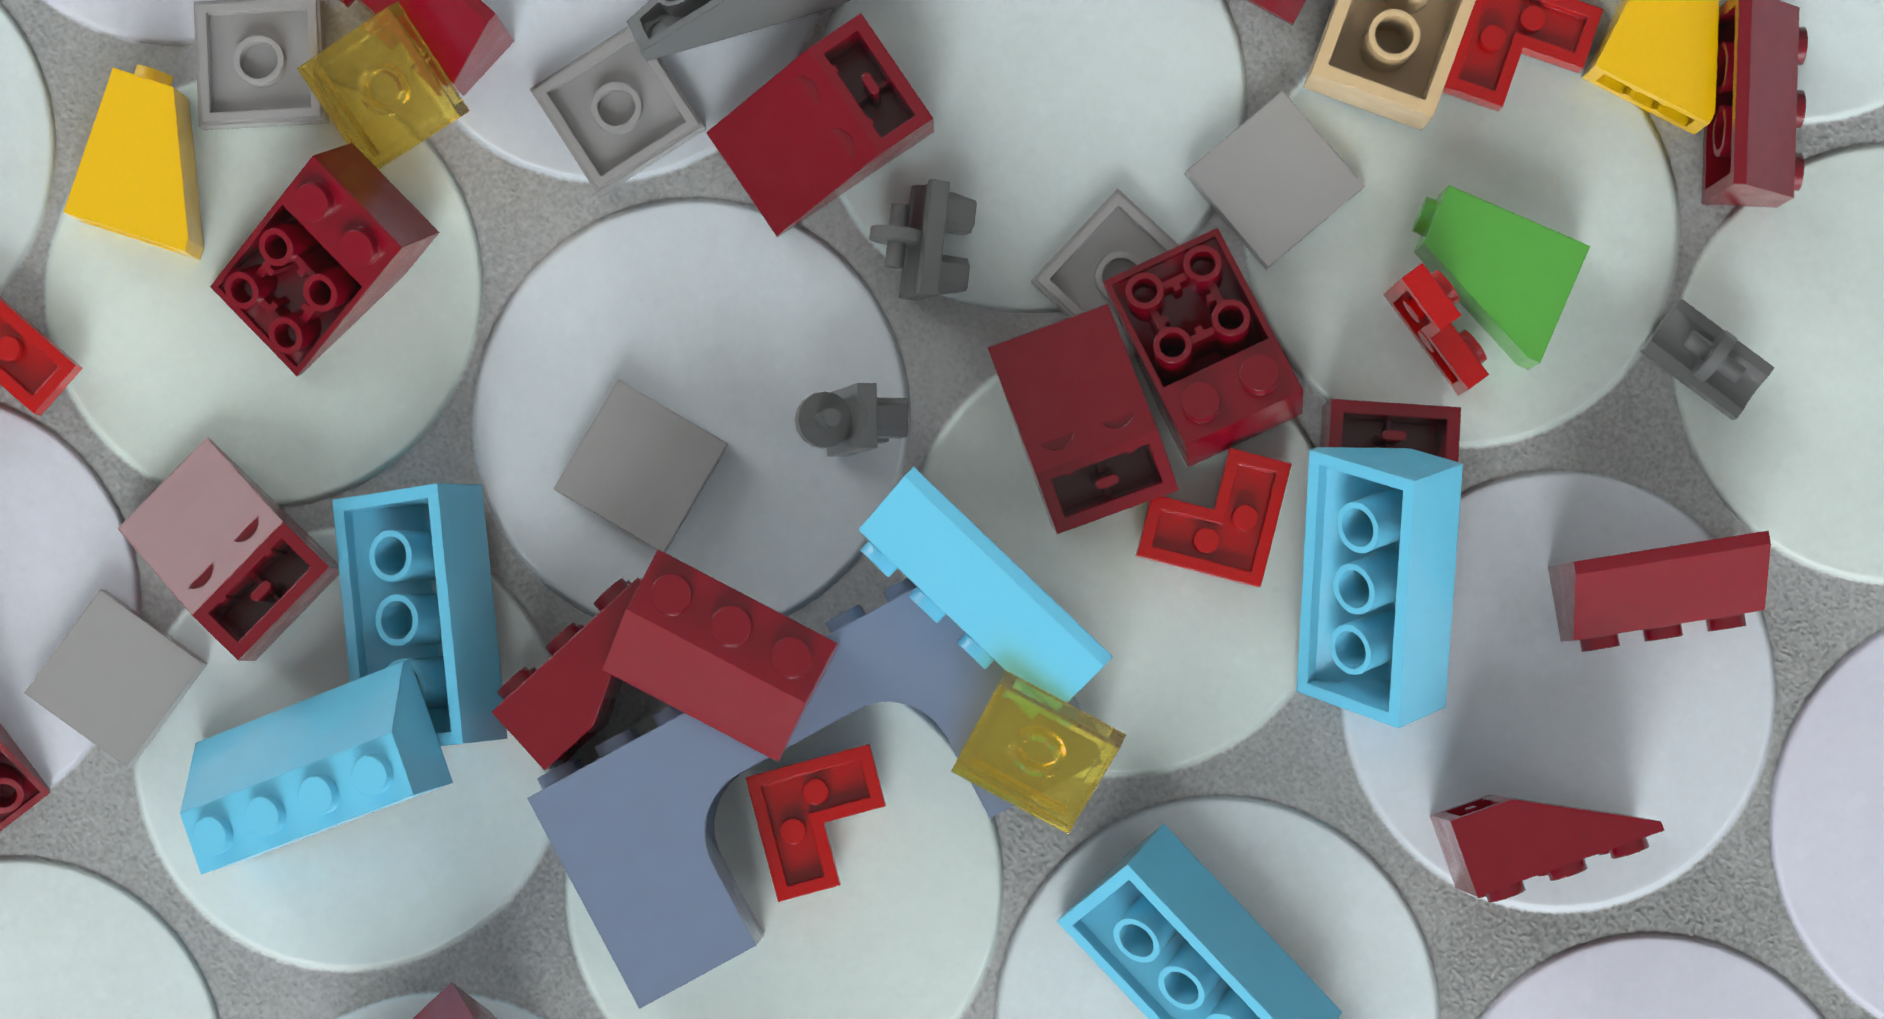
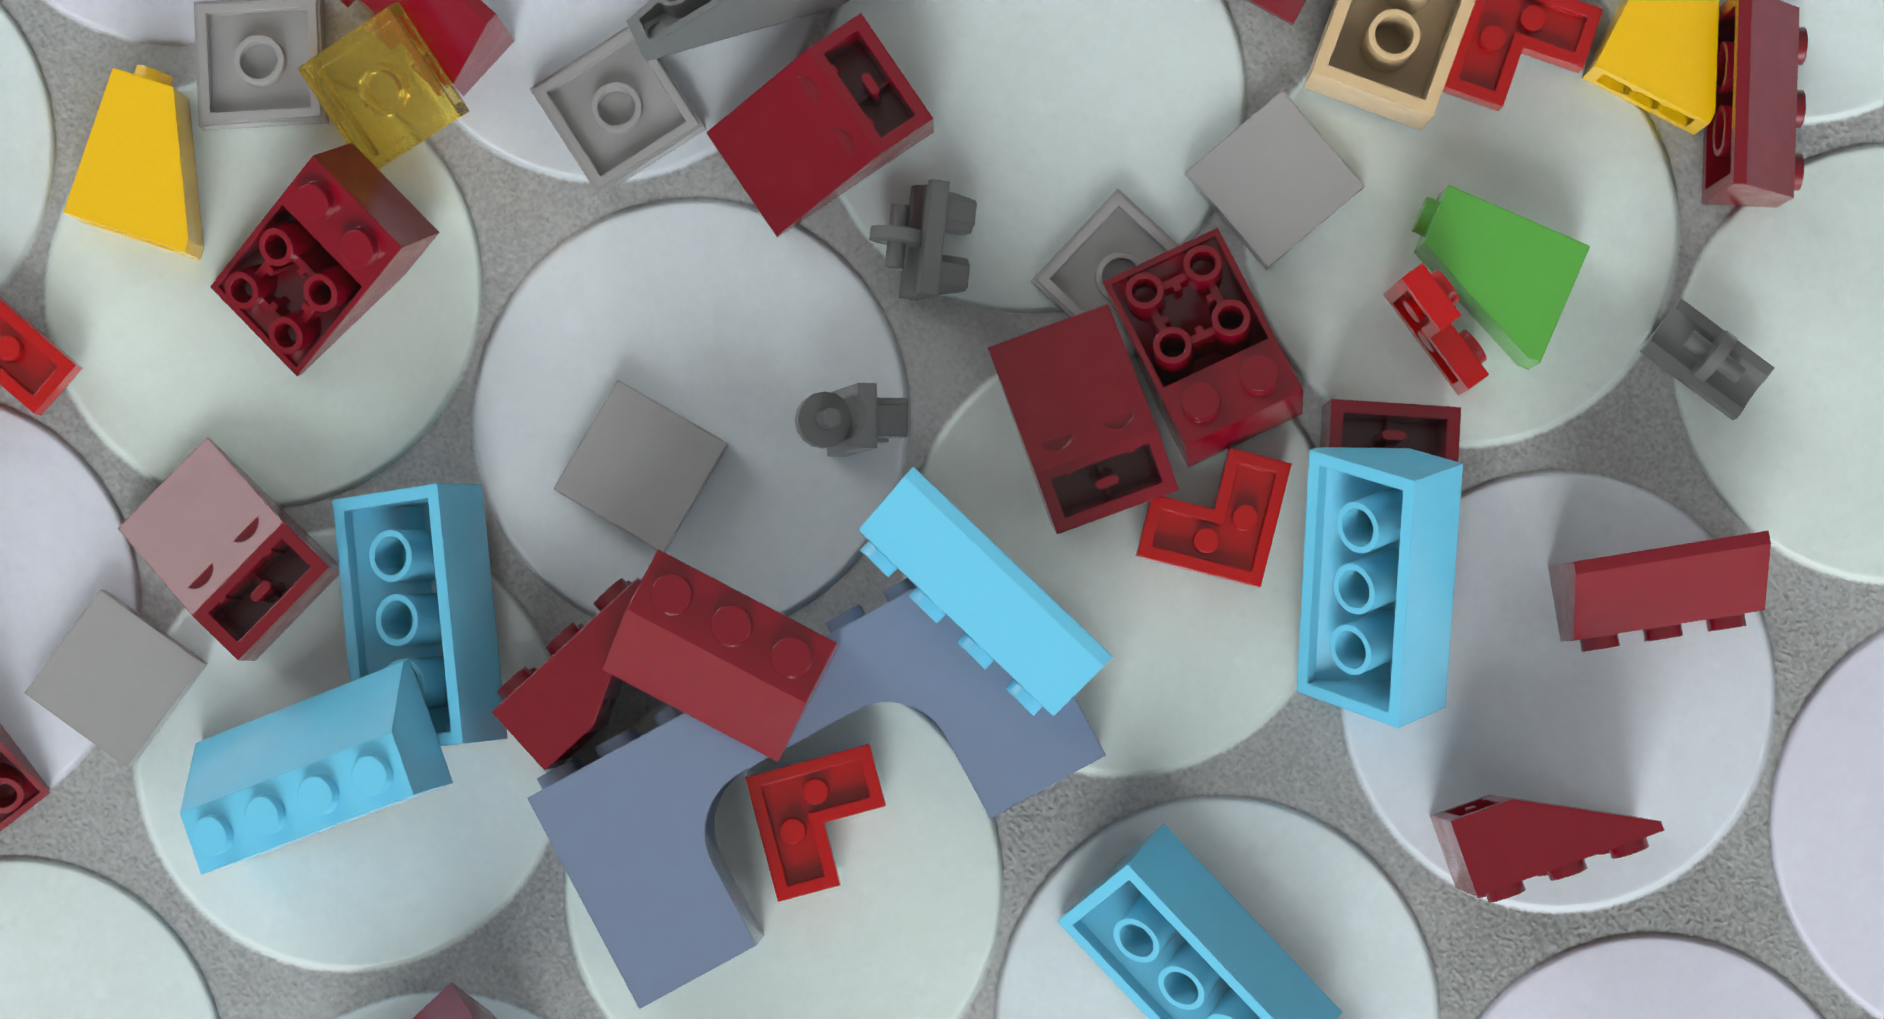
(1038, 752): clear yellow tile -> none

